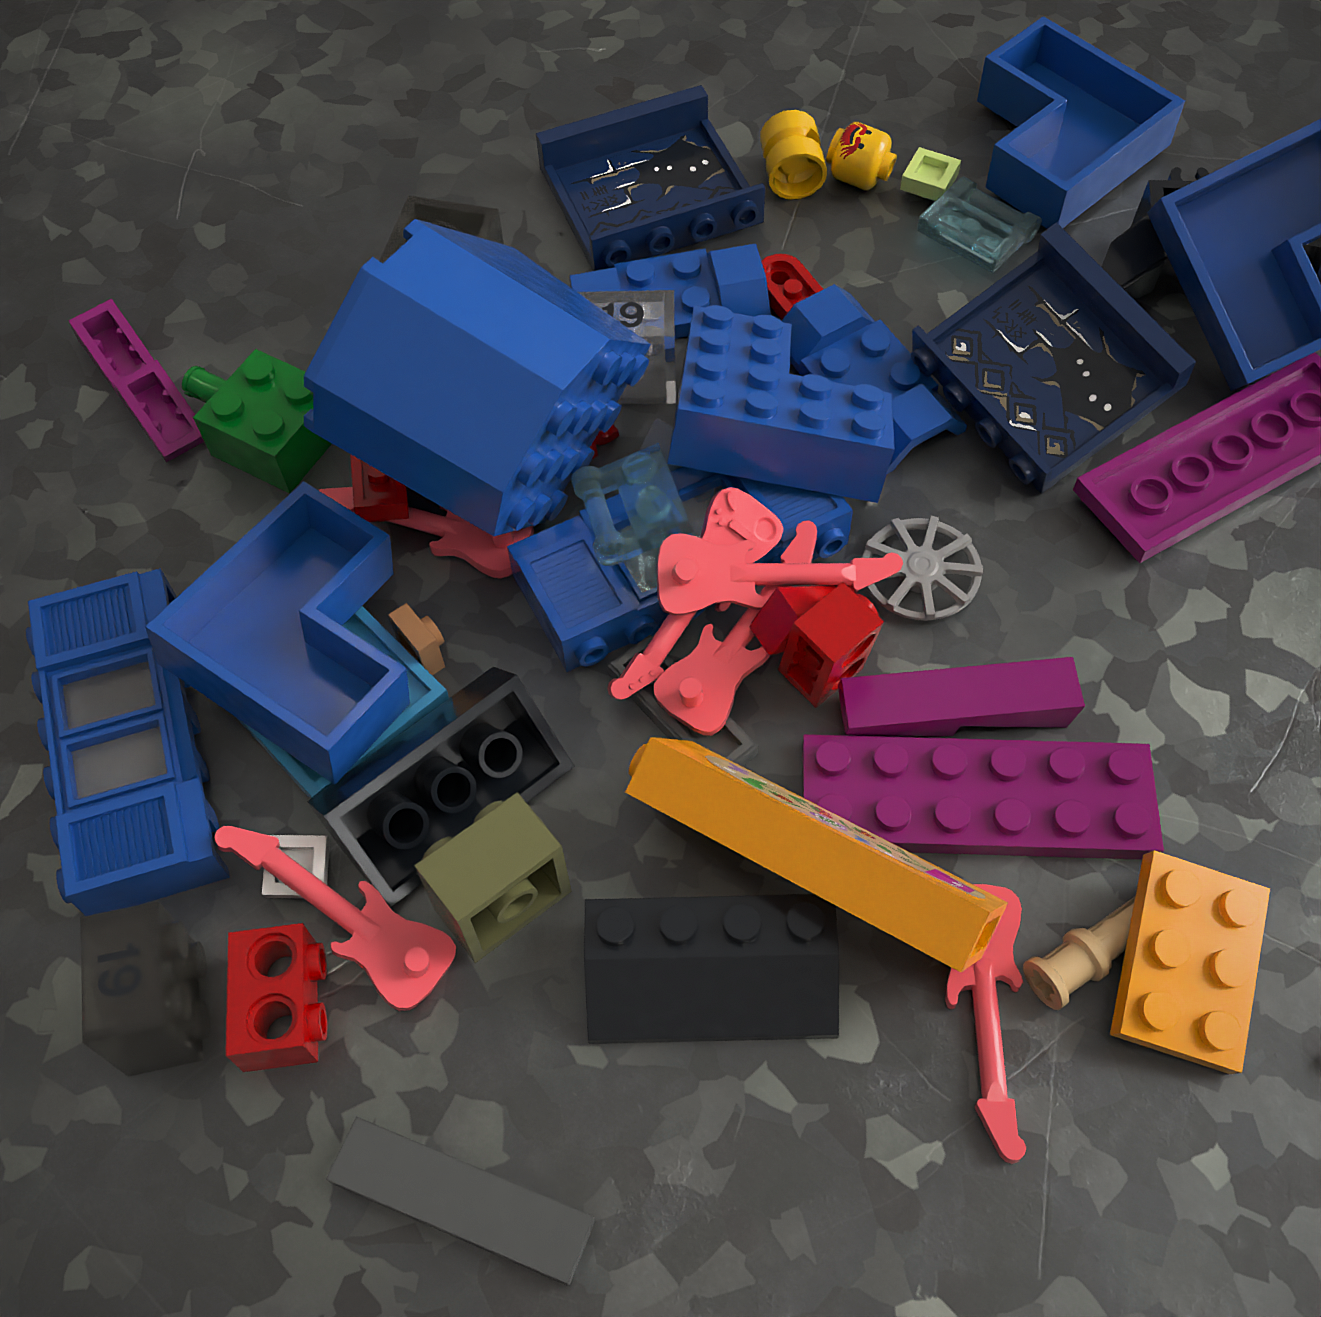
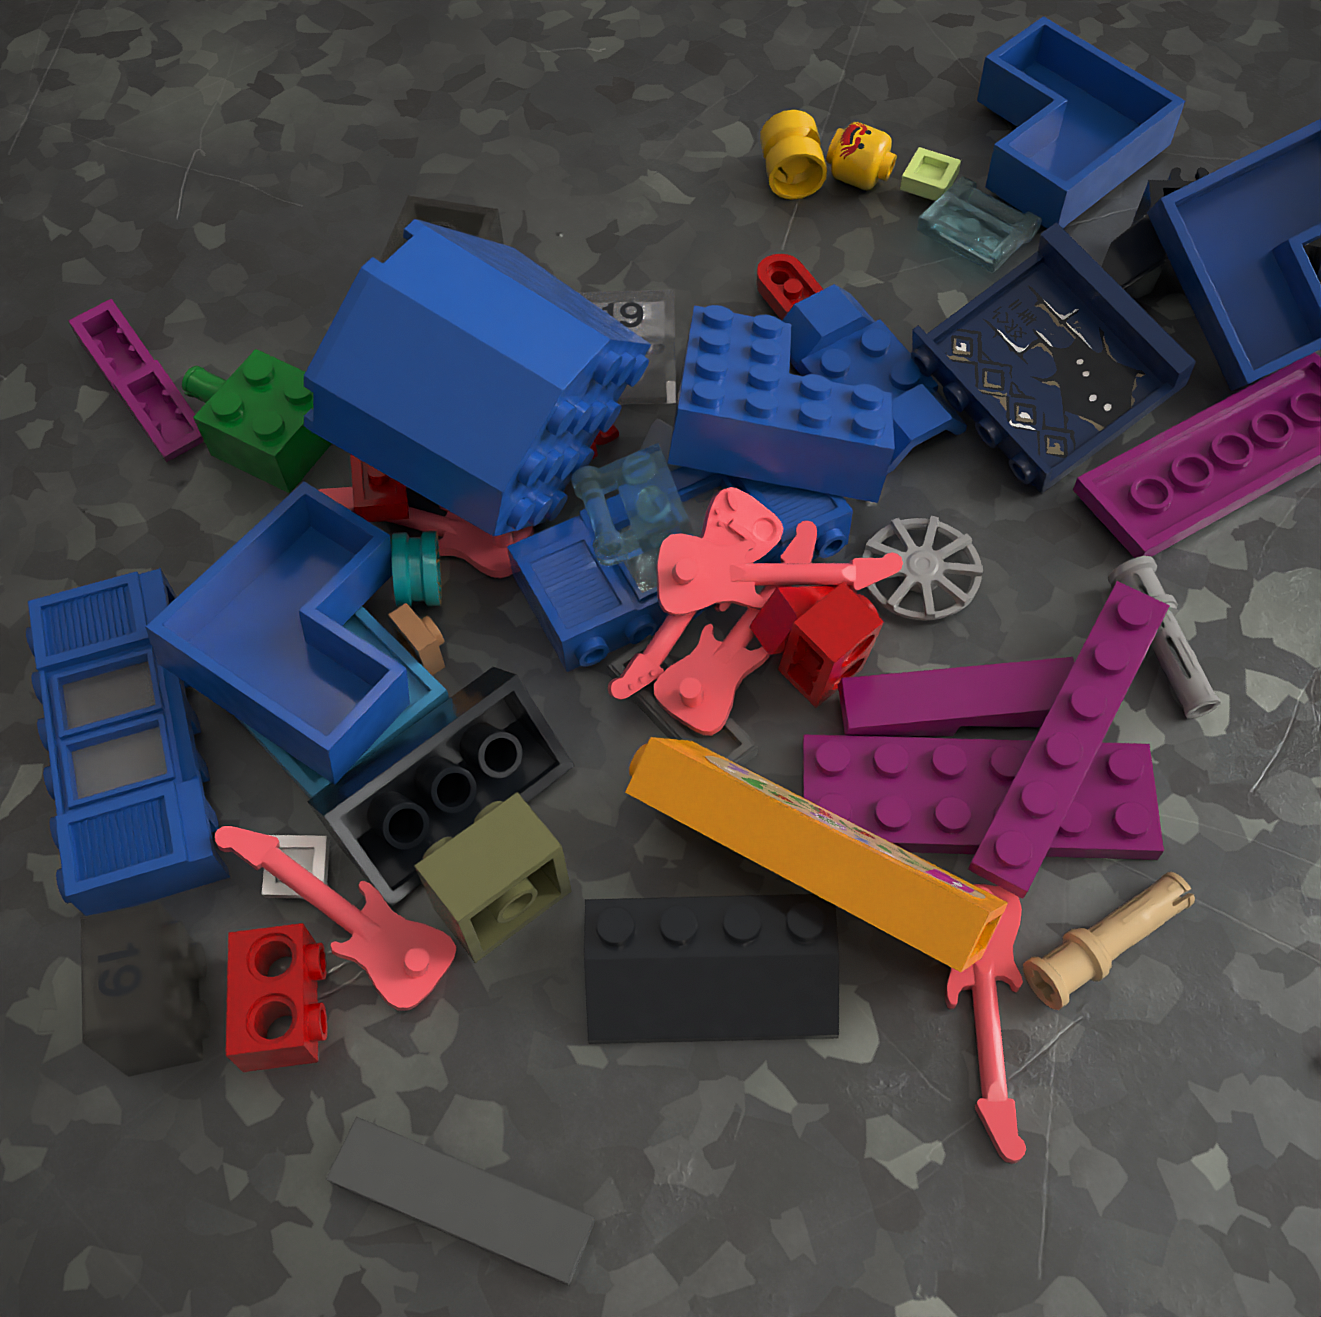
(416, 568): none -> teal wheel
(647, 179): dark blue panel -> none
(699, 278): blue piece -> none
(1068, 740): none -> magenta plate
(1191, 962): light orange plate -> none
(1193, 693): none -> light grey pin

